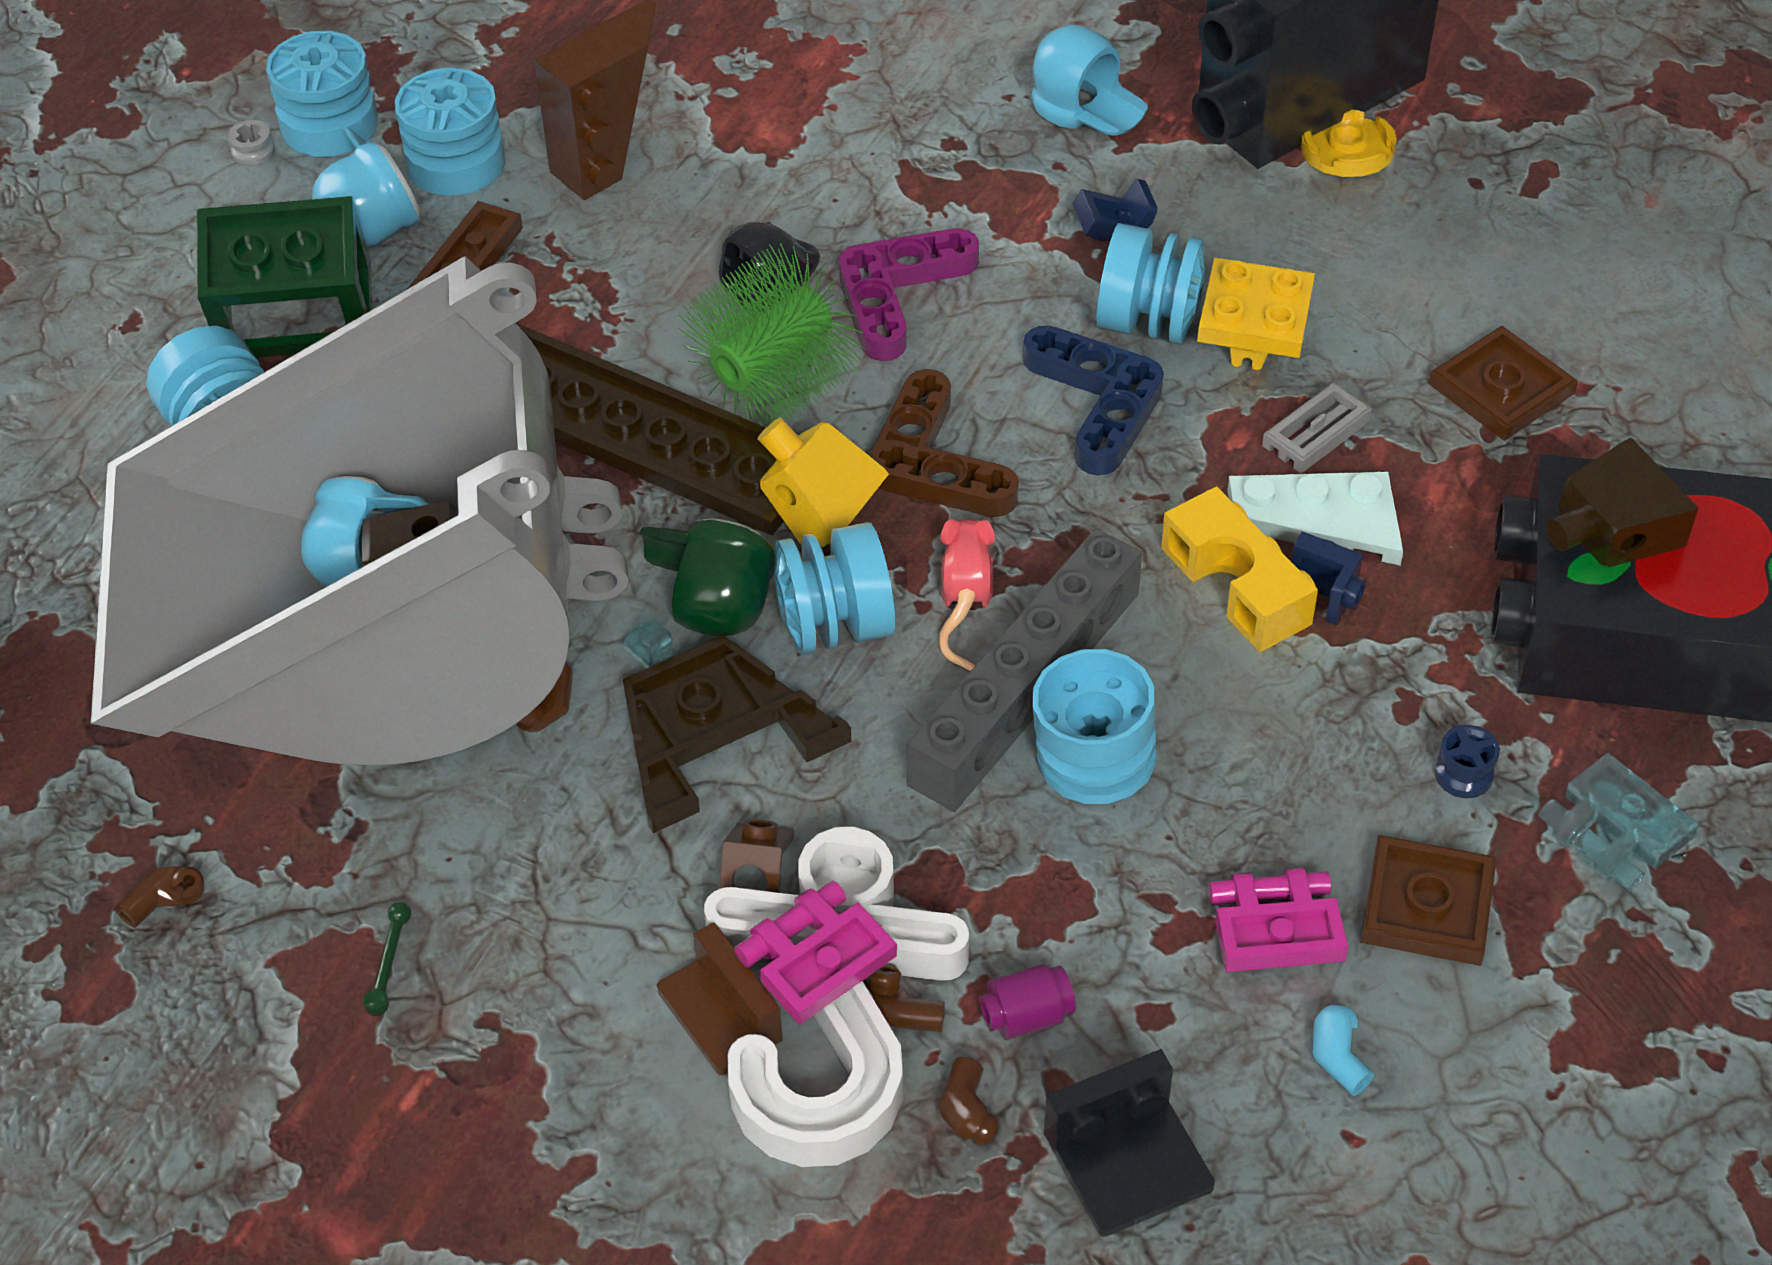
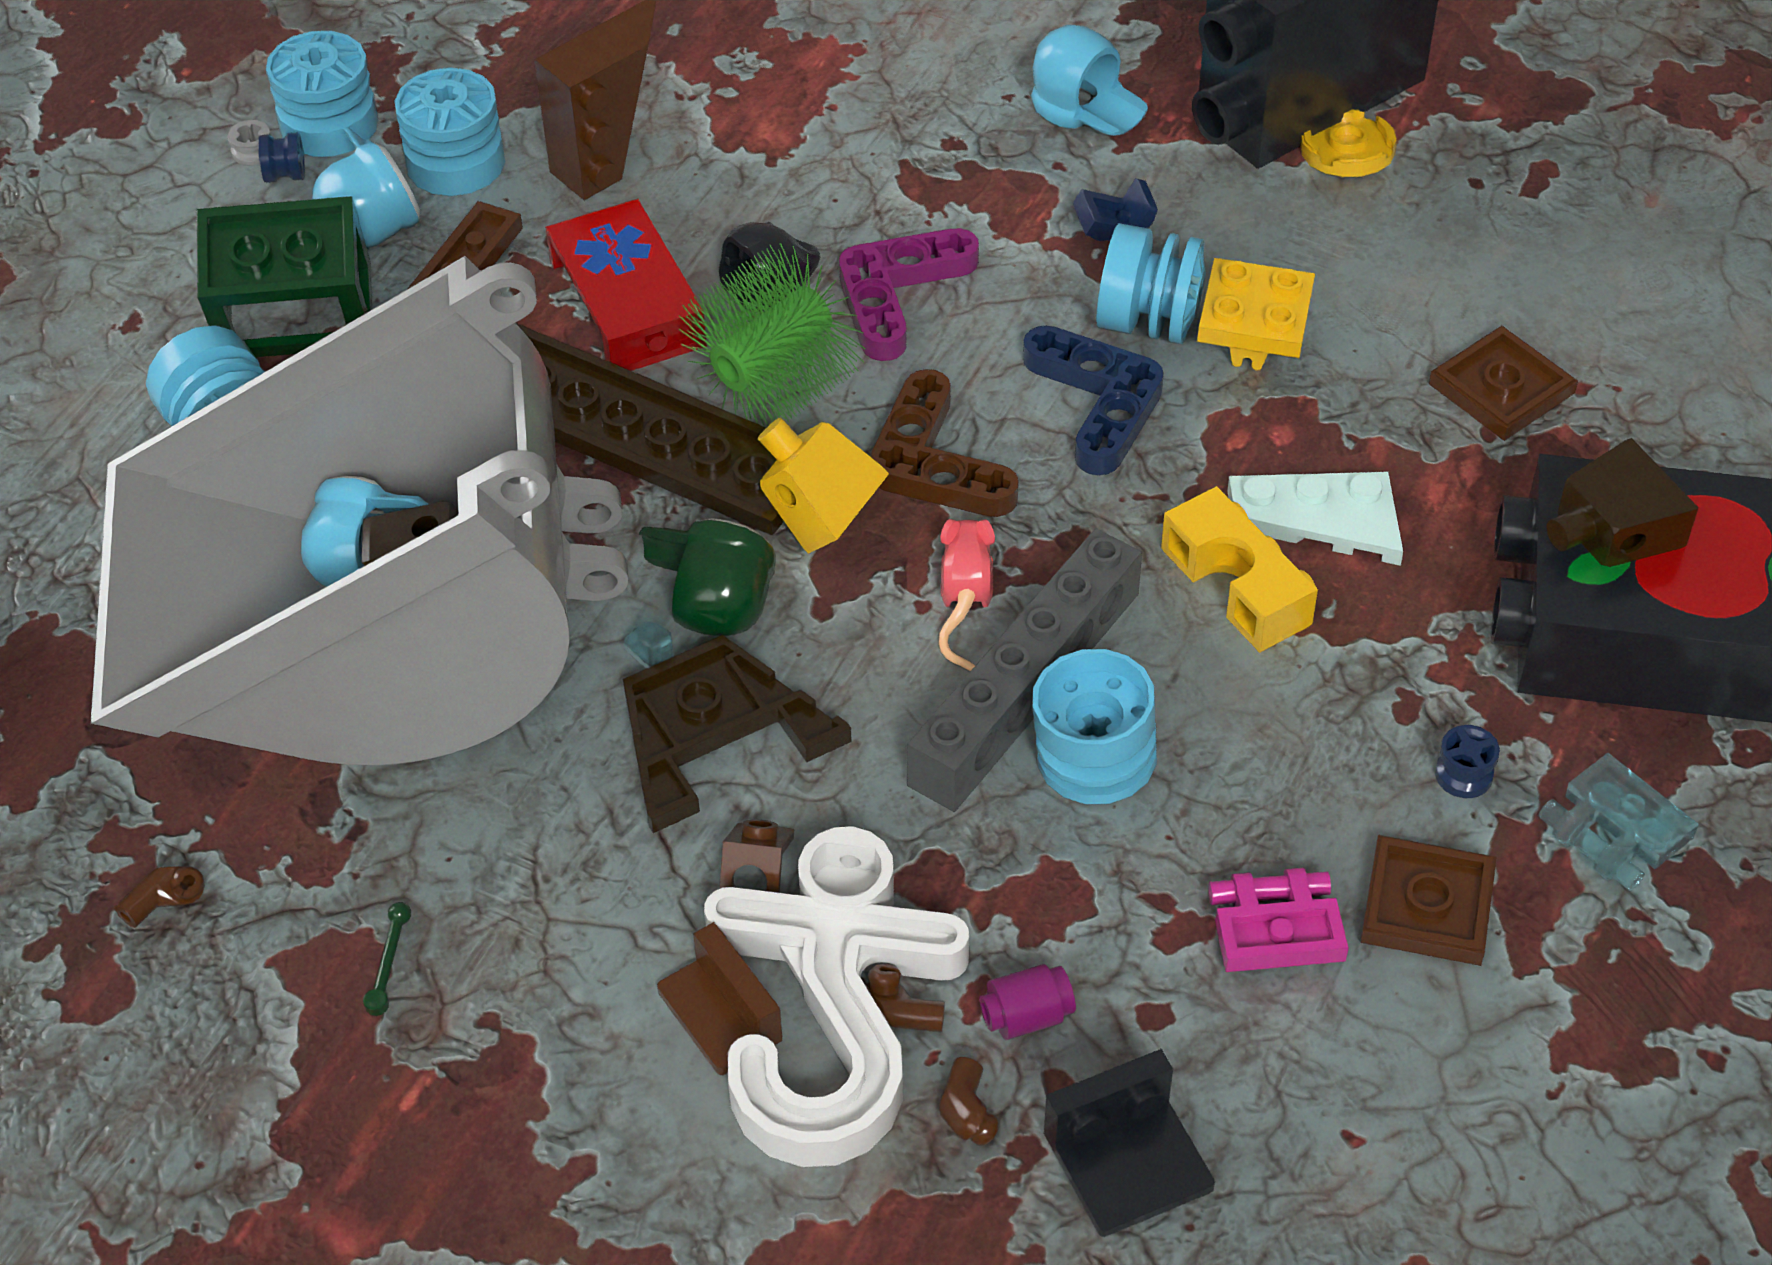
(281, 157): none -> dark blue wheel
(553, 706): reddish brown arm -> none
(627, 284): none -> red panel
(826, 962): dark pink plate -> none
(833, 588): medium azure wheel -> none
(1324, 432): light grey tile -> none
(1333, 572): dark blue bracket -> none
(1333, 1048): medium azure arm -> none

